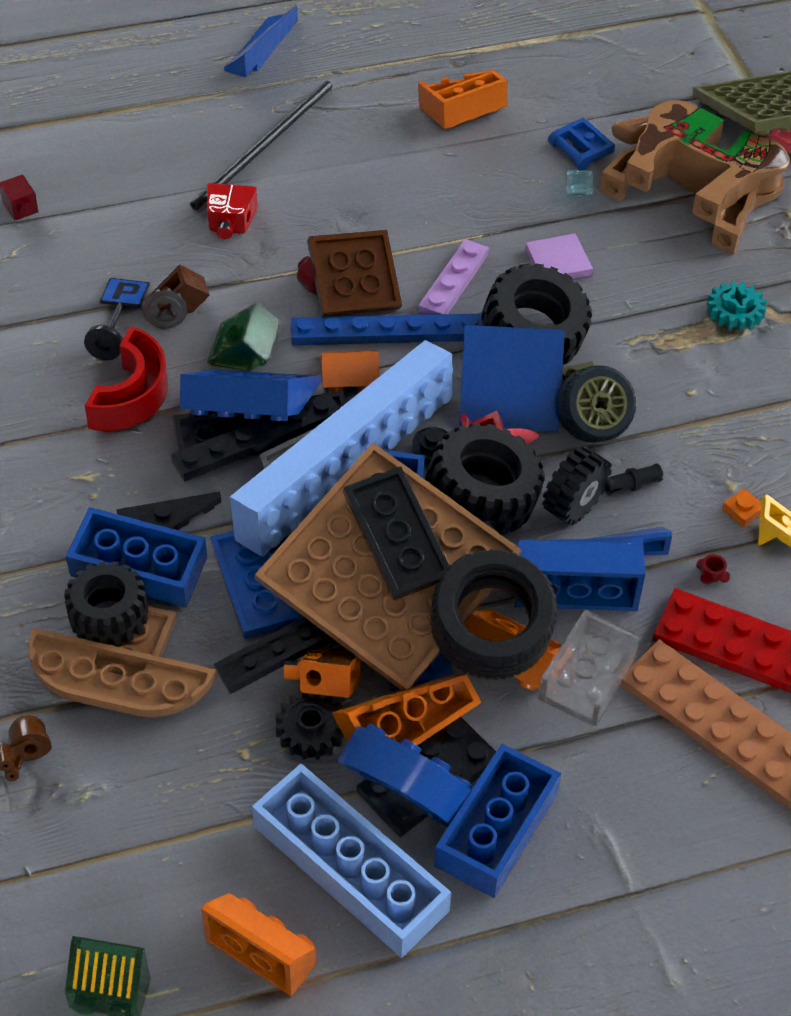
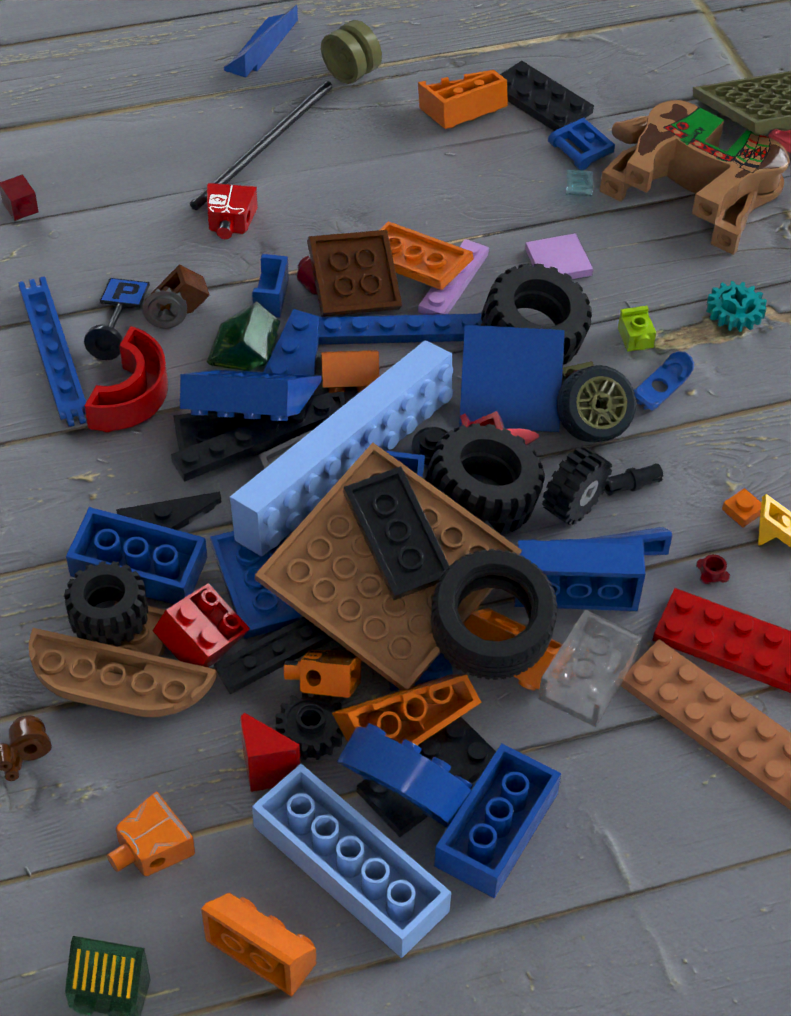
(54, 351): none -> blue hinge
(151, 838): none -> orange torso
(200, 627): none -> red slope
(267, 754): none -> red slope
(272, 283): none -> blue panel
(296, 346): none -> blue wing
(351, 51): none -> olive wheel
(425, 257): none -> orange piece
(544, 97): none -> black plate
(636, 328): none -> lime brick
(672, 373): none -> blue piece

